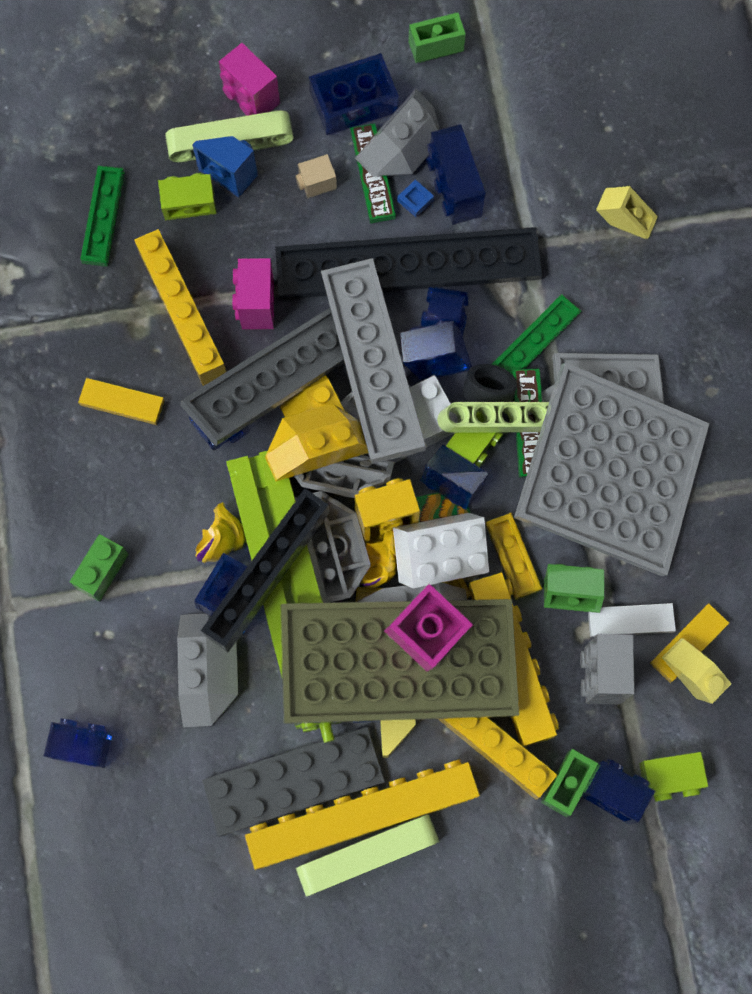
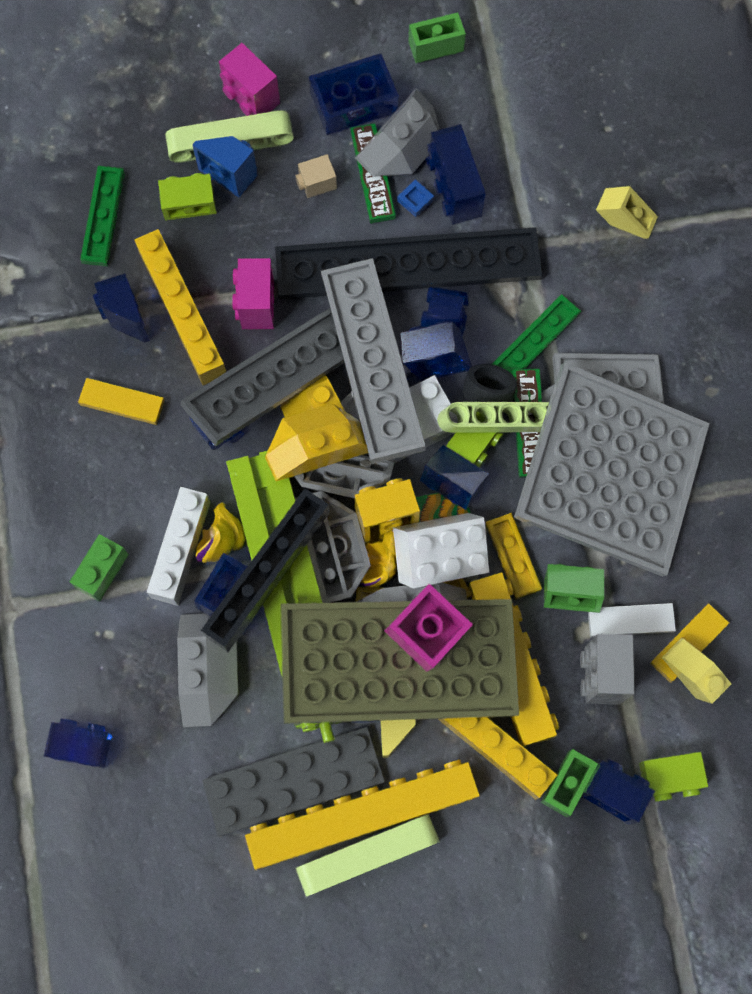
(119, 306): none -> clear blue slope
(179, 546): none -> white brick

